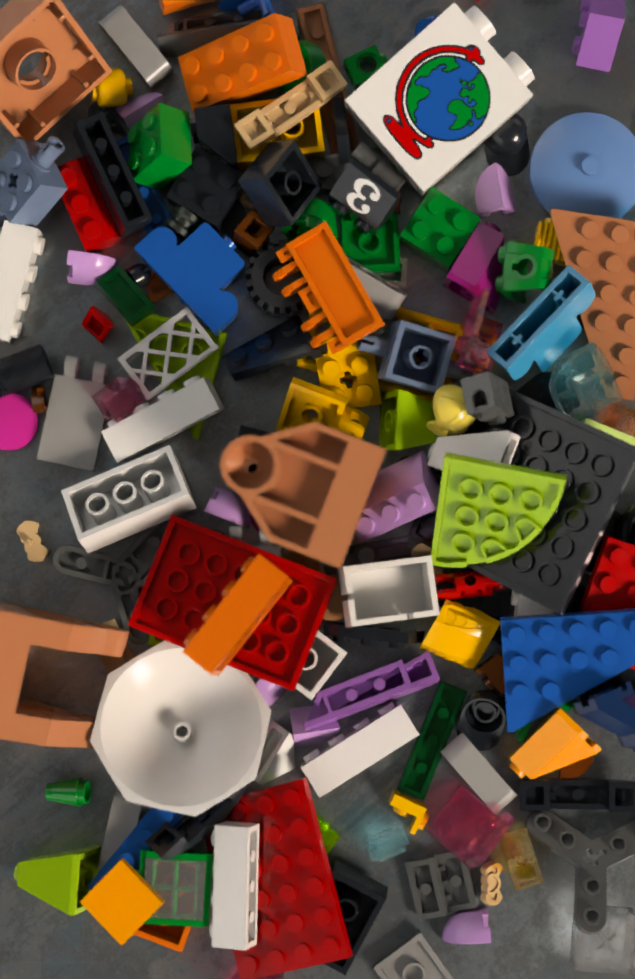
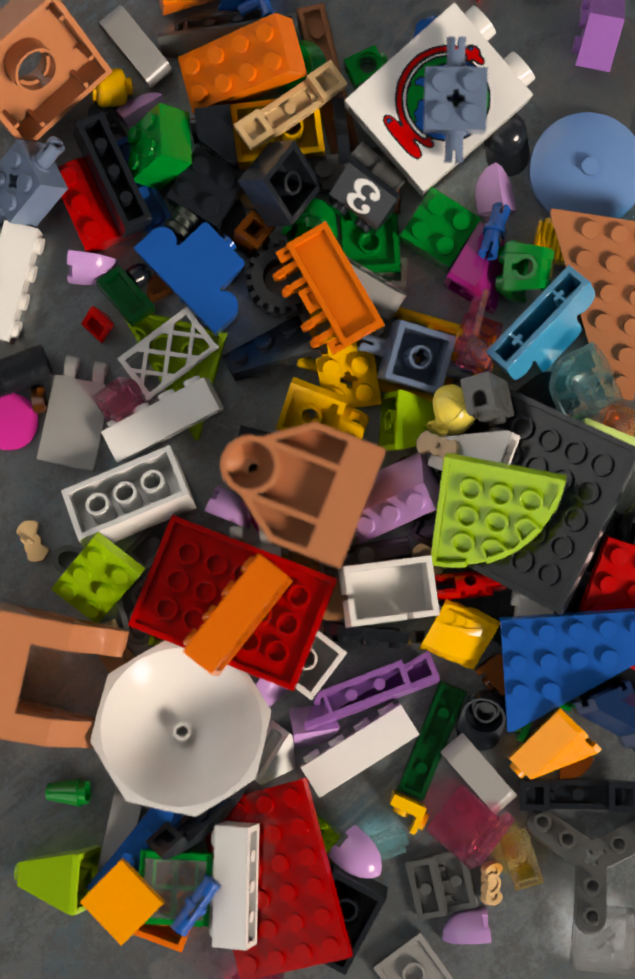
(97, 578): none -> lime plate
(207, 889): none -> blue pin
(357, 854): none -> lavender brick
(436, 445): none -> tan piece
(469, 85): none -> sand blue brick
(494, 231): none -> blue pin

